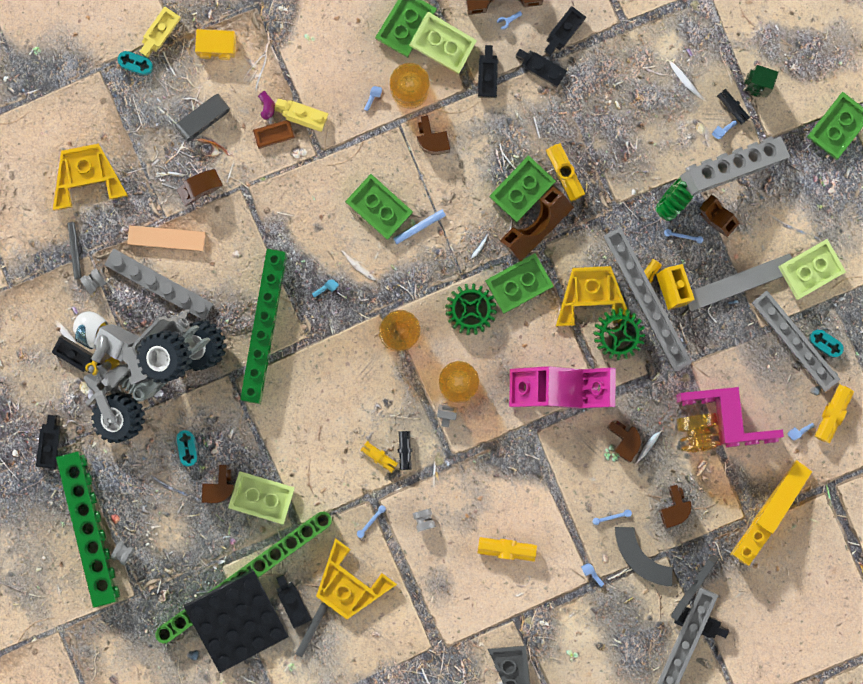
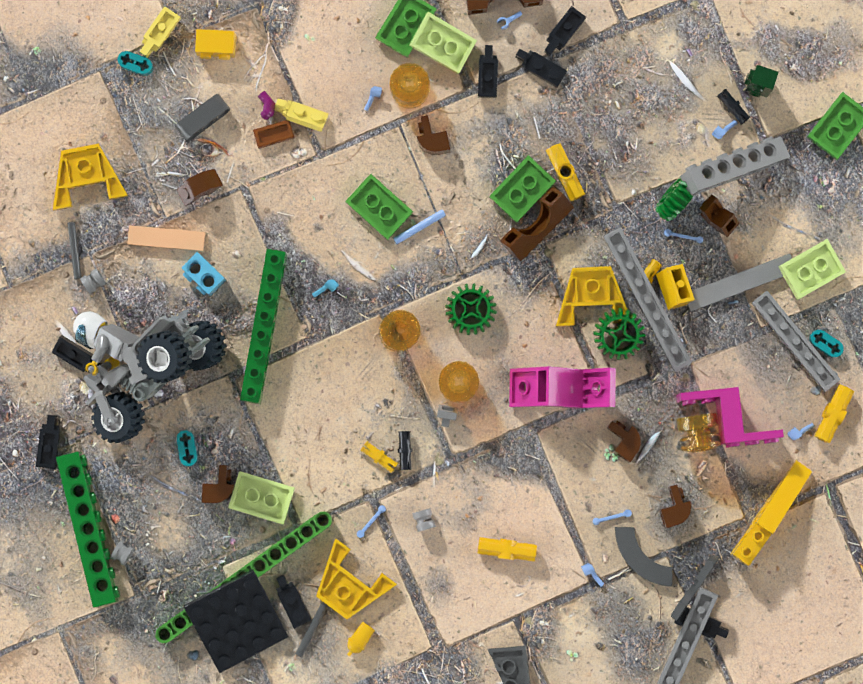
(159, 284): light grey plate -> none
(205, 272): none -> medium azure brick
(359, 639): none -> yellow piece
(519, 283): bright green plate -> none

